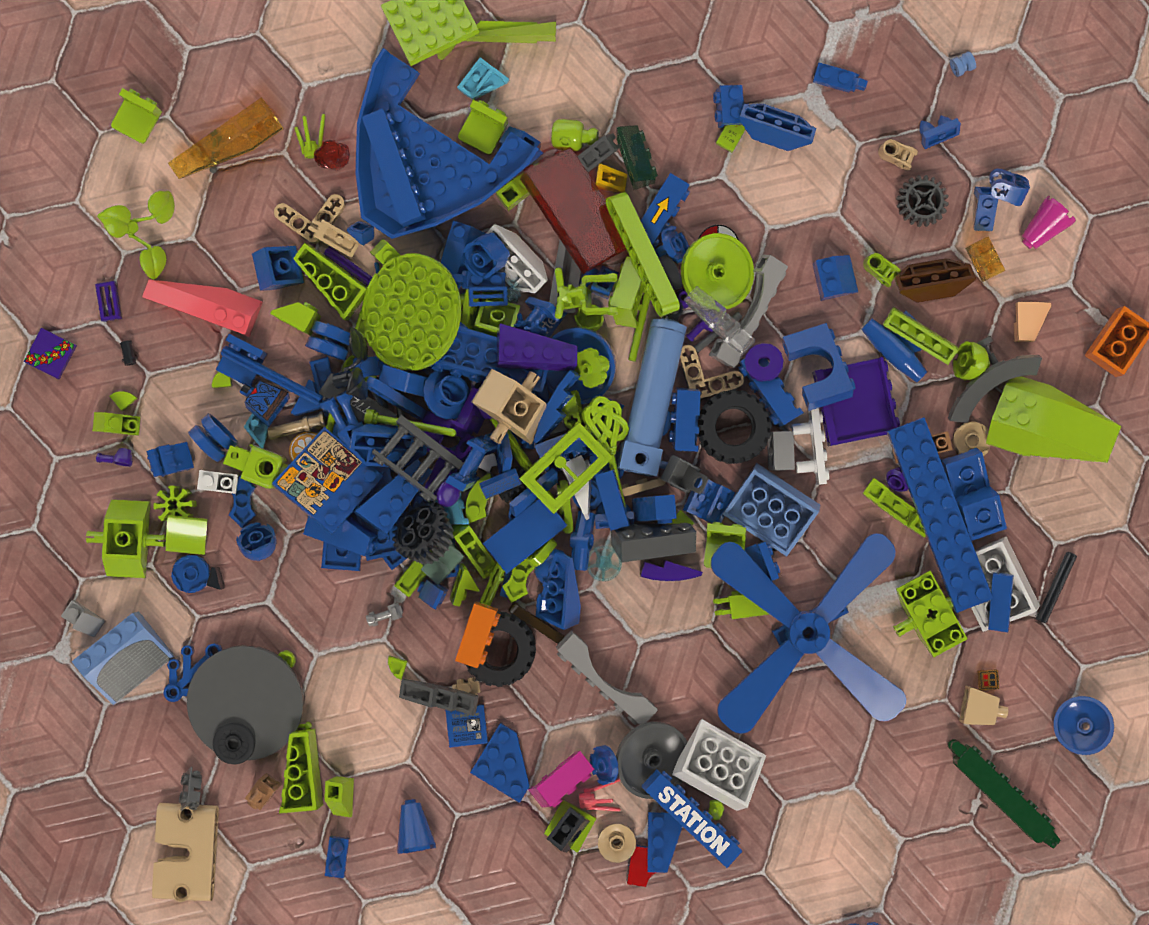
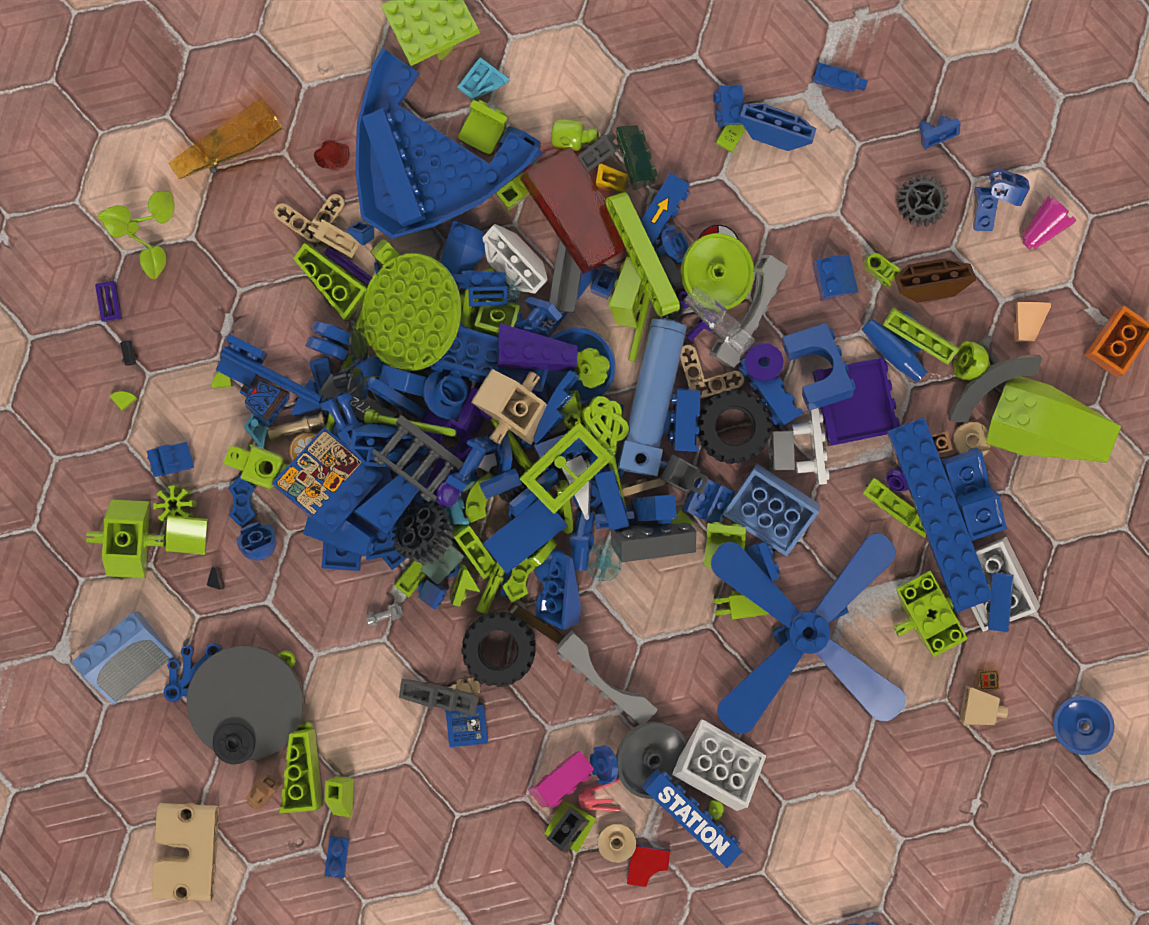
(50, 353): dark purple tile -> none
(83, 619): light grey slope -> none
(116, 423): lime slope -> none
(122, 457): dark purple bar -> none
(136, 116): lime bracket -> none
(188, 796): dark grey hinge -> none
(190, 573): blue tile -> none
(207, 303): coral wedge -> none
(212, 437): blue wheel -> none
(217, 481): white slope -> none
(277, 268): blue slope -> none
(298, 316): lime slope -> none
(310, 146): lime plant -> none
(397, 666): lime tile -> none
(414, 829): blue cone -> none
(477, 635): orange brick -> none
(485, 255): blue brick -> none
(503, 764): blue plate -> none
(514, 32): lime wedge -> none
(580, 296): lime piece -> none
(591, 322): lime hair -> none
(662, 841): blue wing -> none
(669, 572): dark purple slope -> none
(712, 336): dark grey piece -> none
(901, 156): tan piece -> none
(963, 64): medium blue wheel -> none
(985, 259): clear yellow brick -> none
(1002, 794): dark green hinge -> none
(1056, 587): black axle -> none

